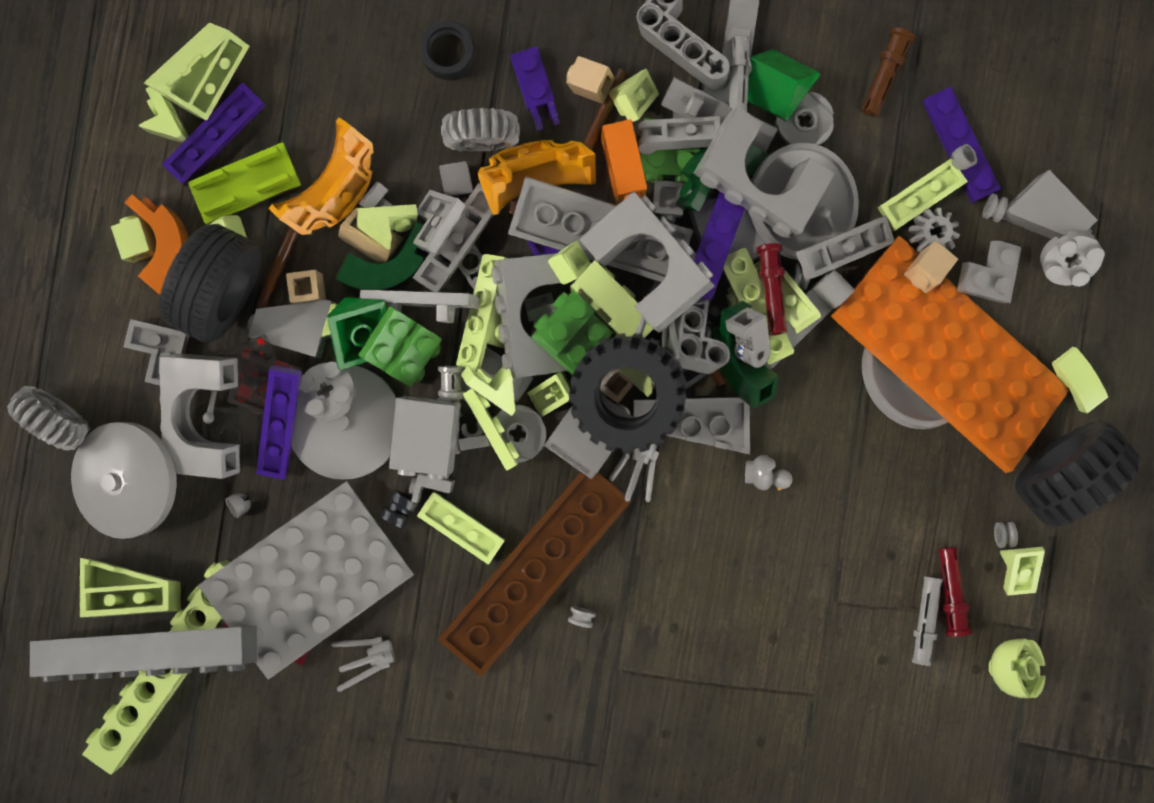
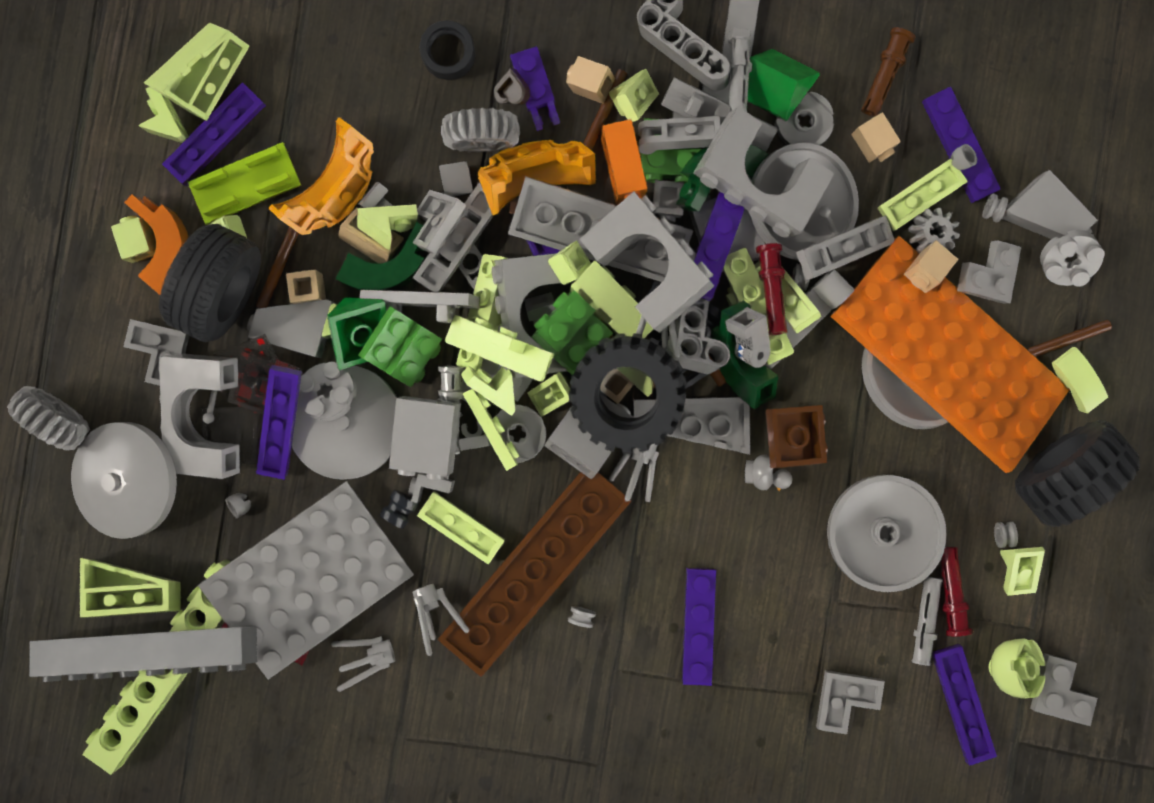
(427, 600): none -> light grey plant
(499, 347): none -> yellowish green bracket
(512, 89): none -> dark brown tile
(699, 626): none -> dark purple plate
(796, 436): none -> reddish brown plate
(840, 693): none -> light grey plate
(876, 138): none -> tan brick
(886, 533): none -> light grey dish
(964, 704): none -> dark purple plate
(1057, 697): none -> light grey plate
(1070, 338): none -> reddish brown bar

